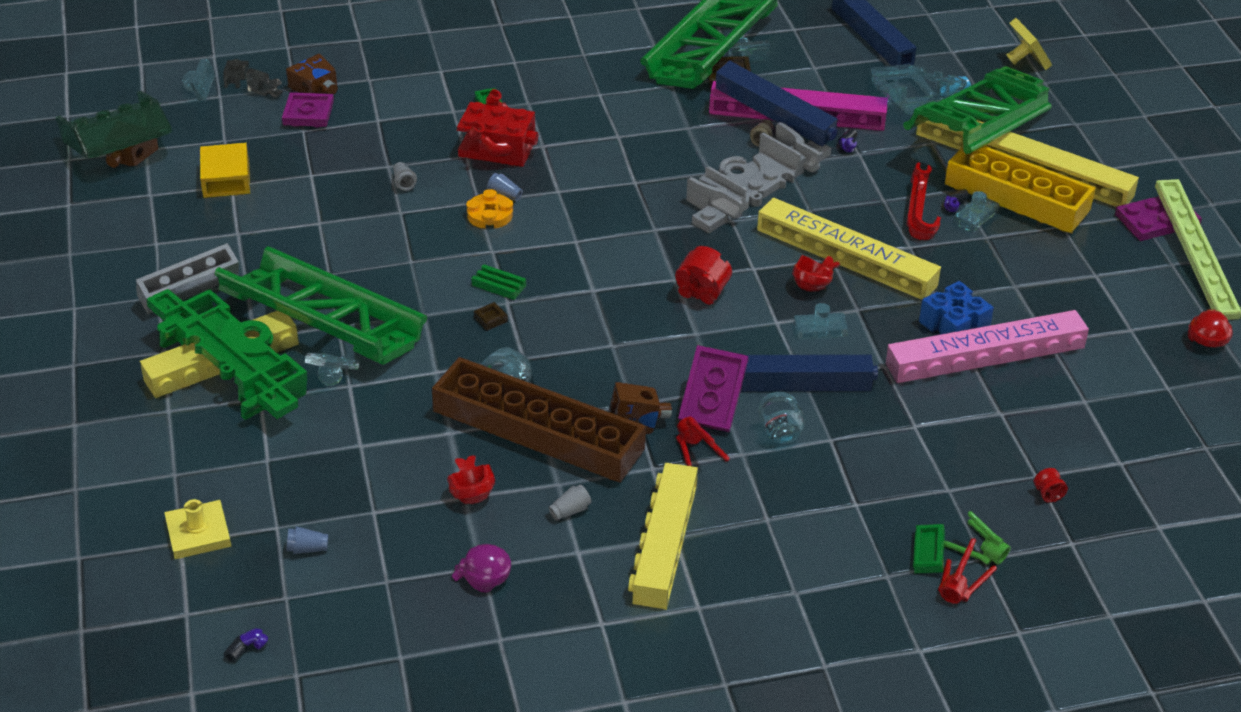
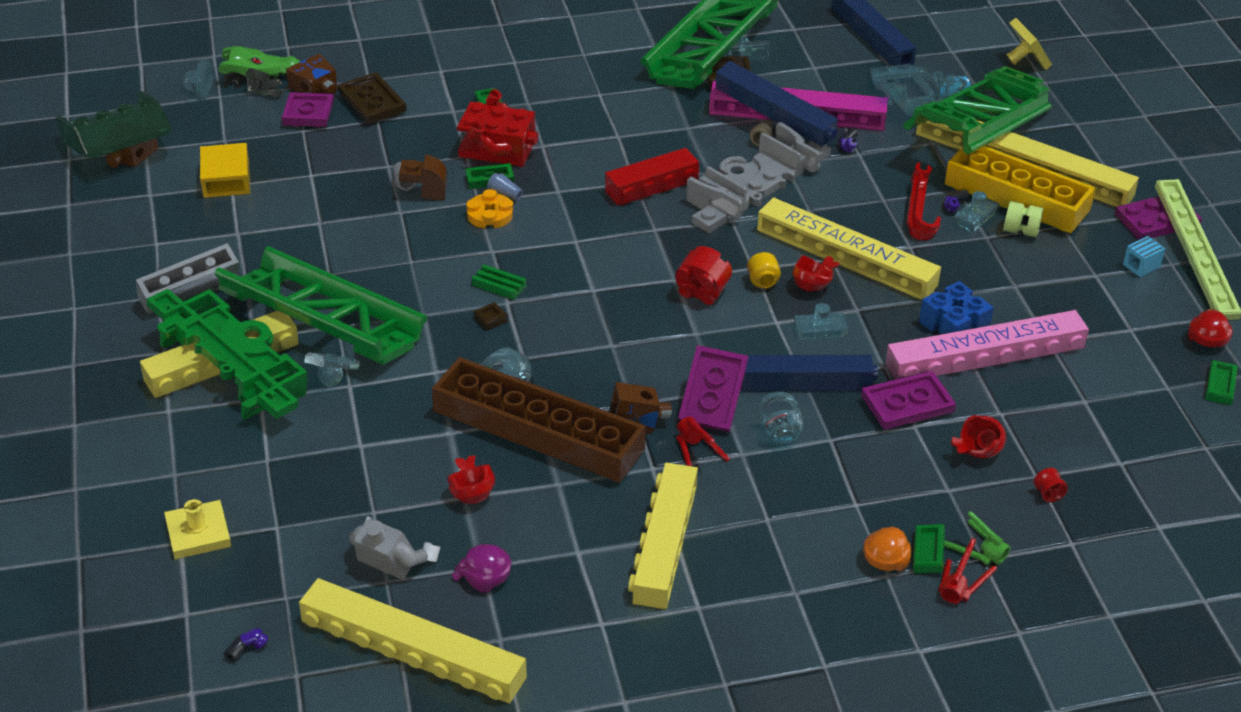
(242, 59): none -> bright green animal
(306, 541): sand blue cone -> none
(372, 98): none -> dark brown plate
(388, 548): none -> light grey torso
(413, 640): none -> light yellow brick
(430, 173): none -> reddish brown brick
(479, 176): none -> green tile
(571, 502): light grey cone -> none
(651, 176): none -> red brick
(763, 270): none -> yellow head
(887, 549): none -> orange hat
(908, 400): none -> magenta plate
(980, 437): none -> red hat
(1015, 215): none -> yellowish green wheel
(1144, 256): none -> medium azure brick
(1221, 382): none -> green tile

